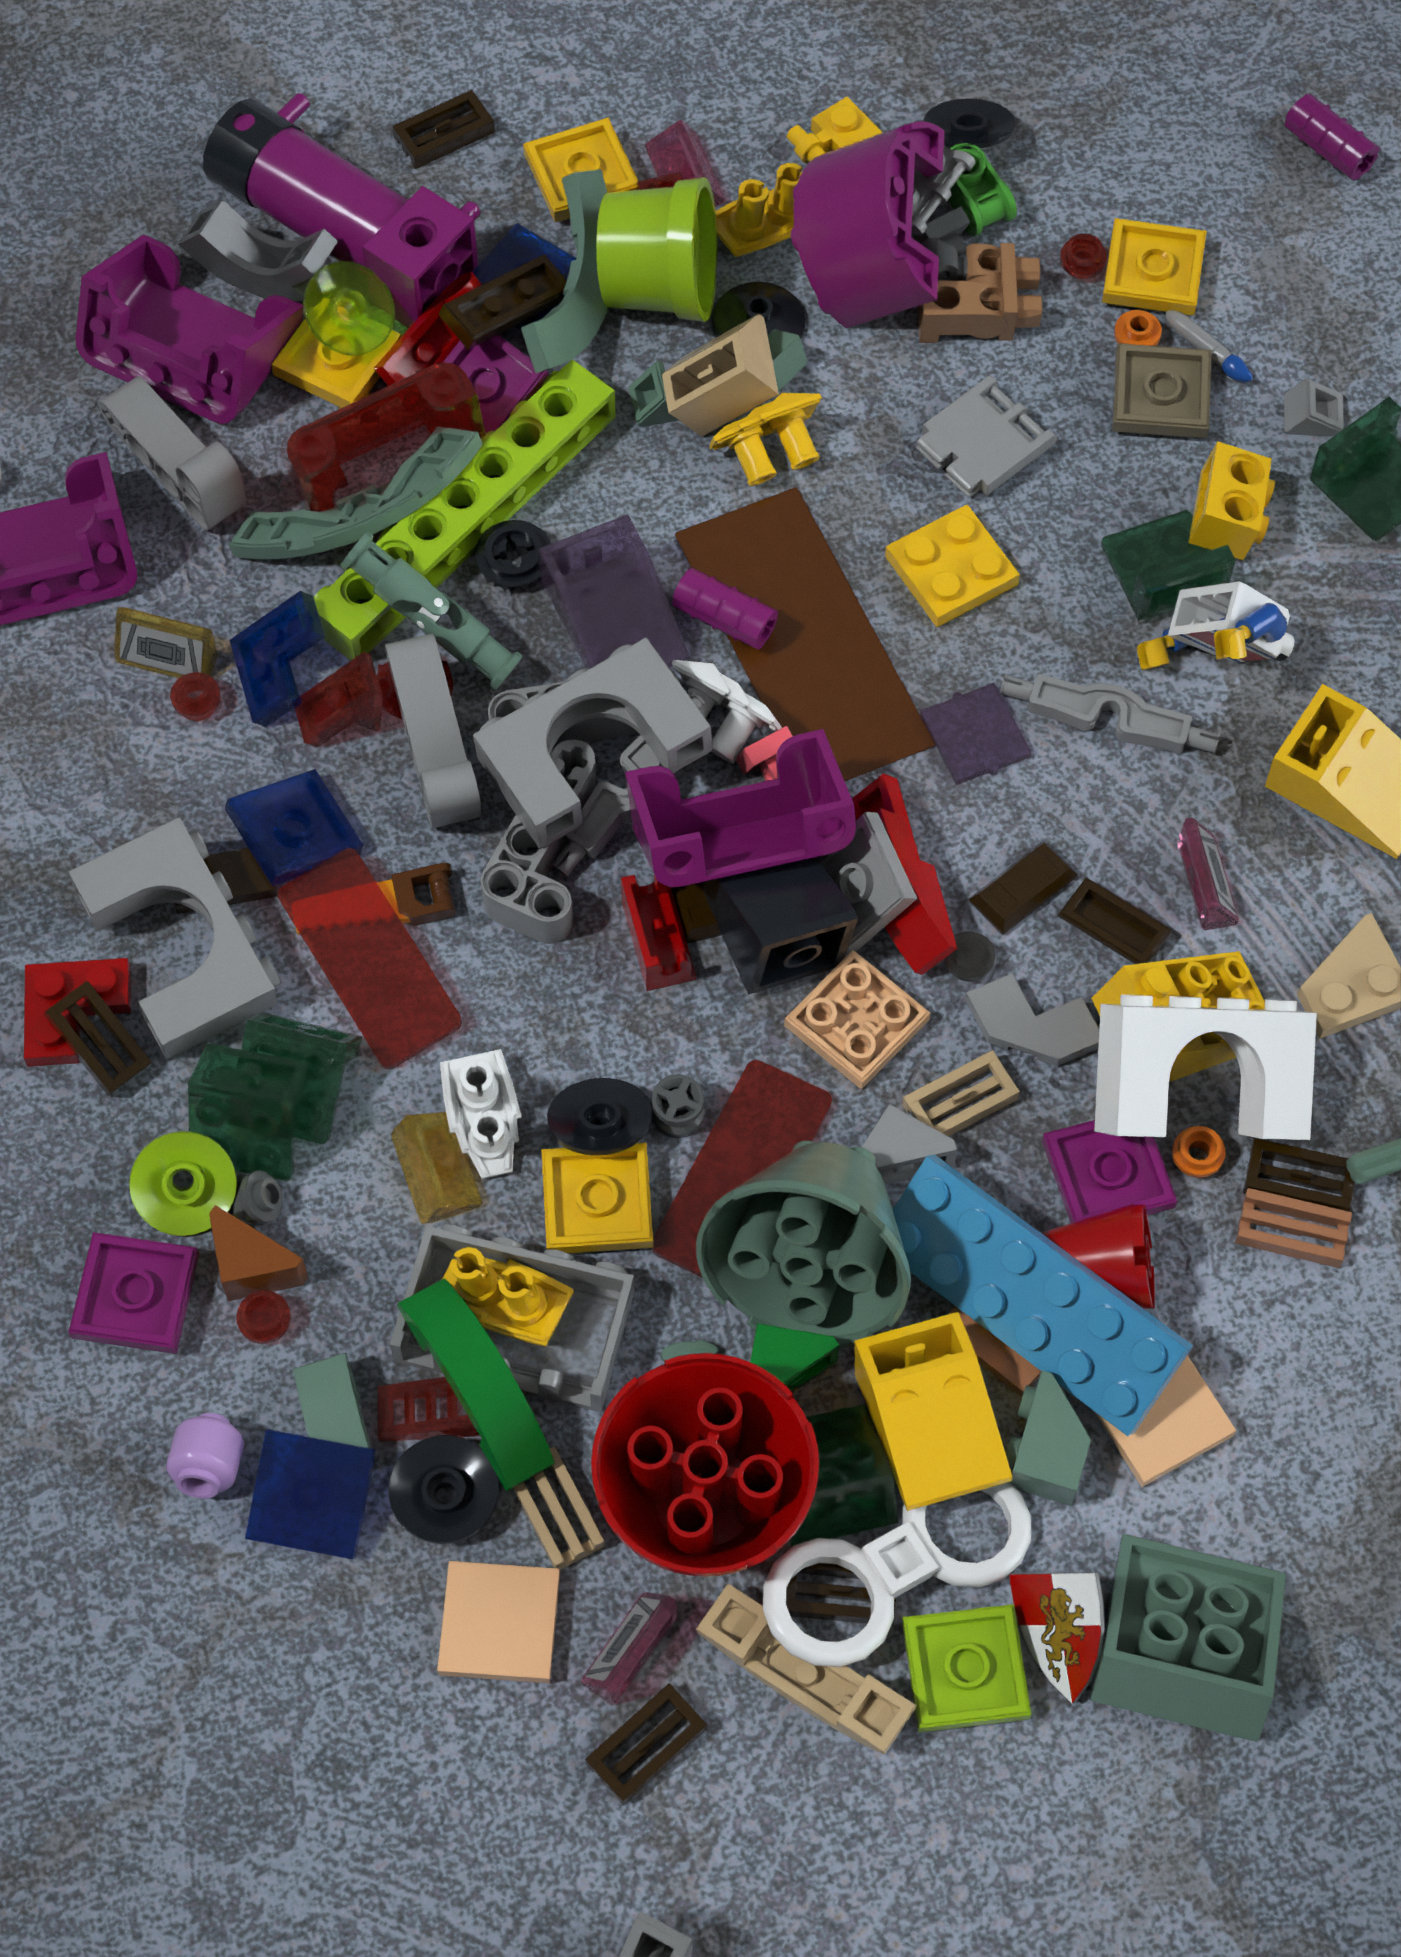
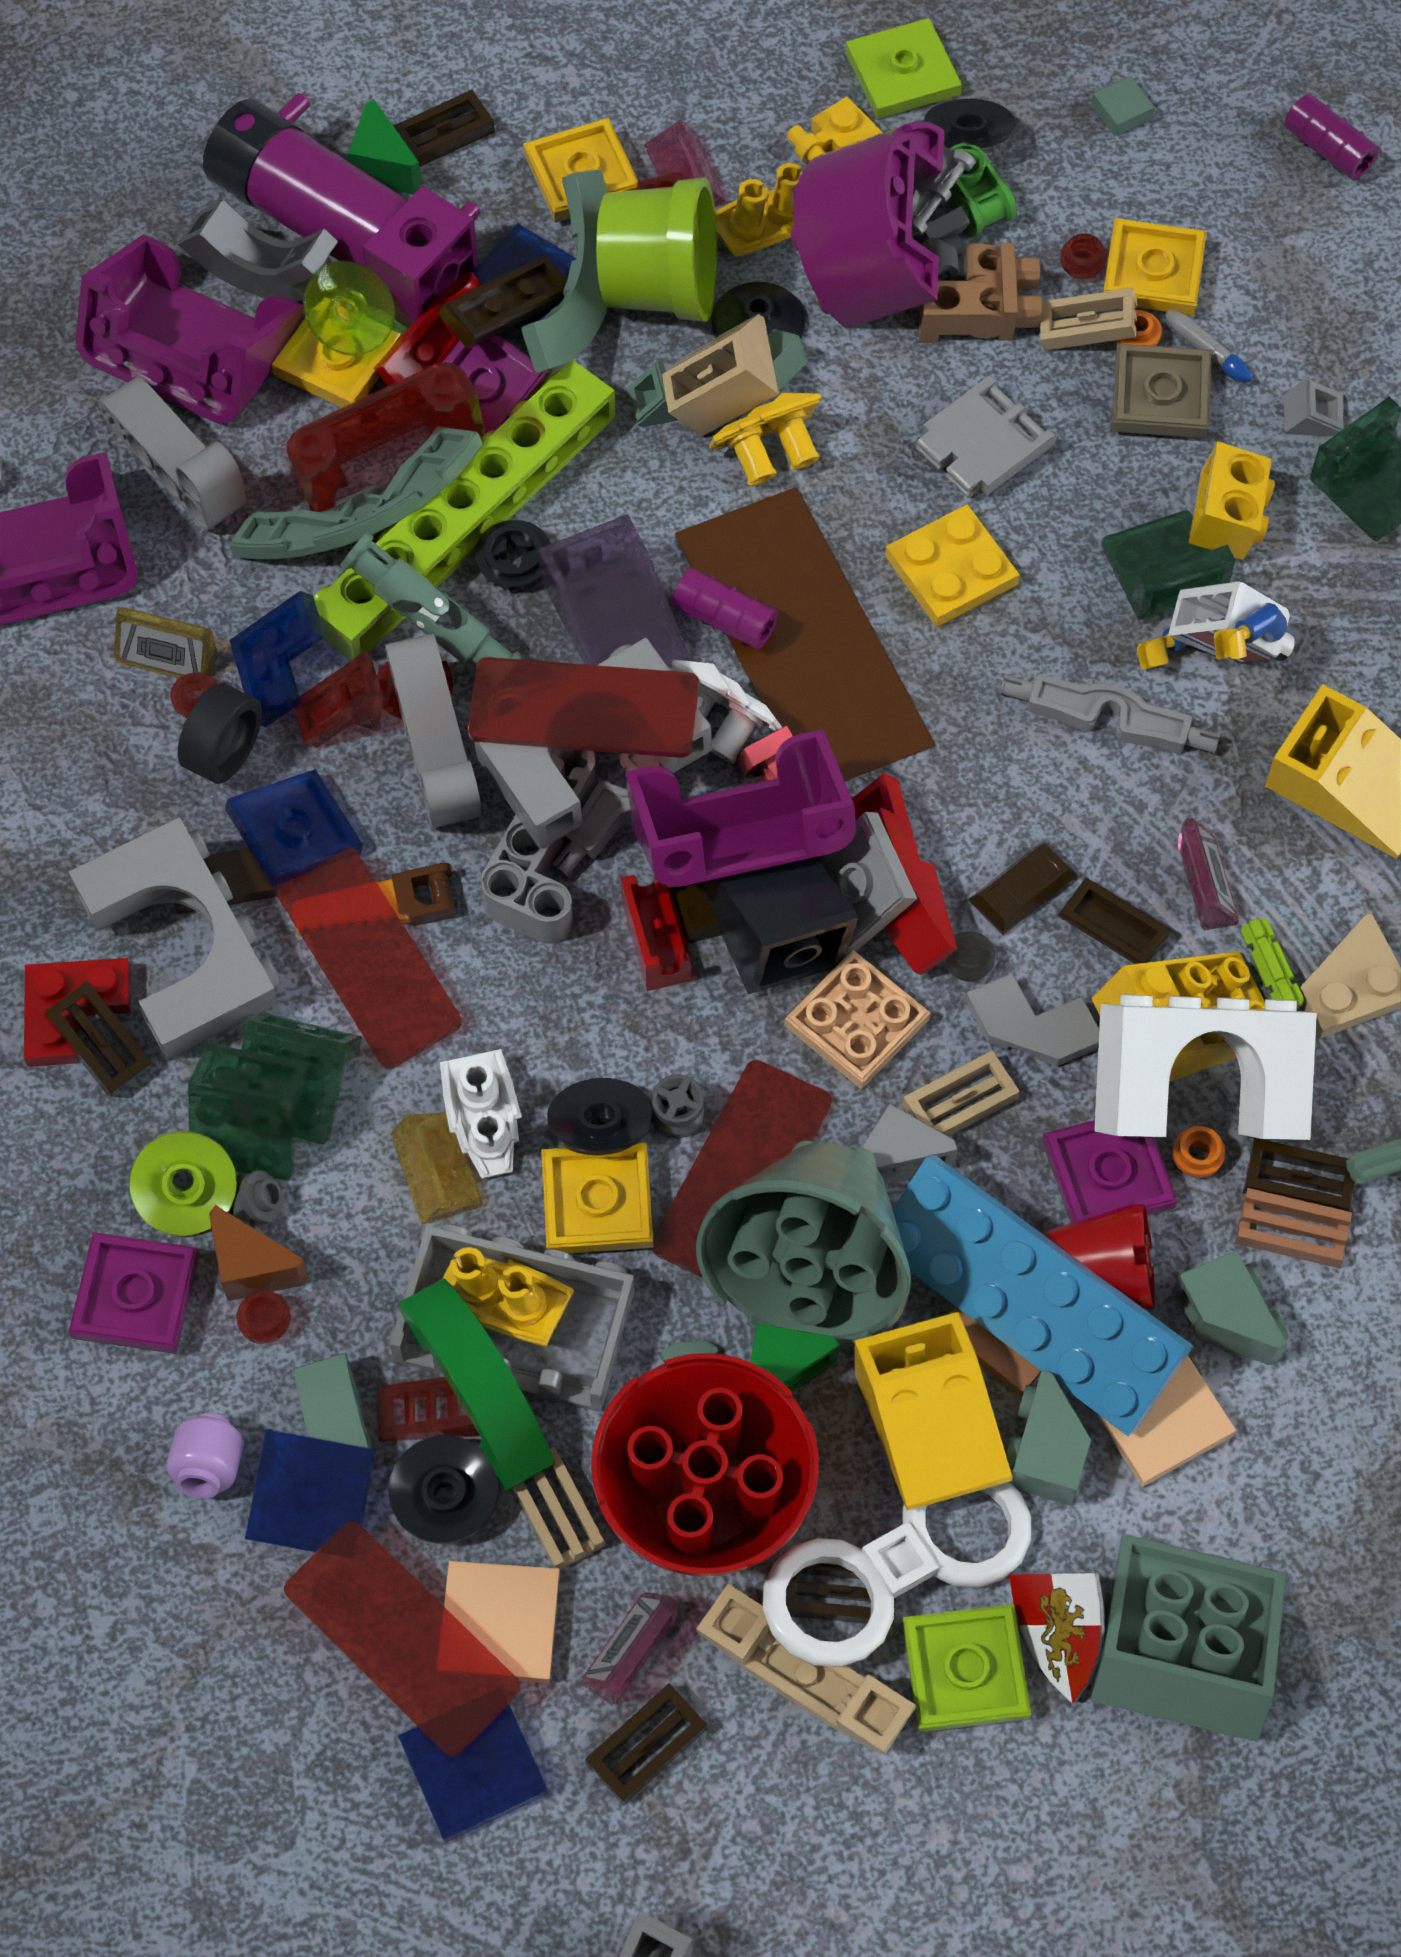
(219, 733): none -> black tyre
(383, 153): none -> green slope
(402, 1638): none -> clear red piece
(481, 1782): none -> clear blue plate
(583, 707): none -> clear red piece
(853, 1478): clear green bracket -> none
(903, 68): none -> lime plate
(975, 733): clear purple piece -> none
(1088, 326): none -> tan tile
(1123, 106): none -> sand green tile
(1228, 1311): none -> sand green slope
(1270, 961): none -> lime axle

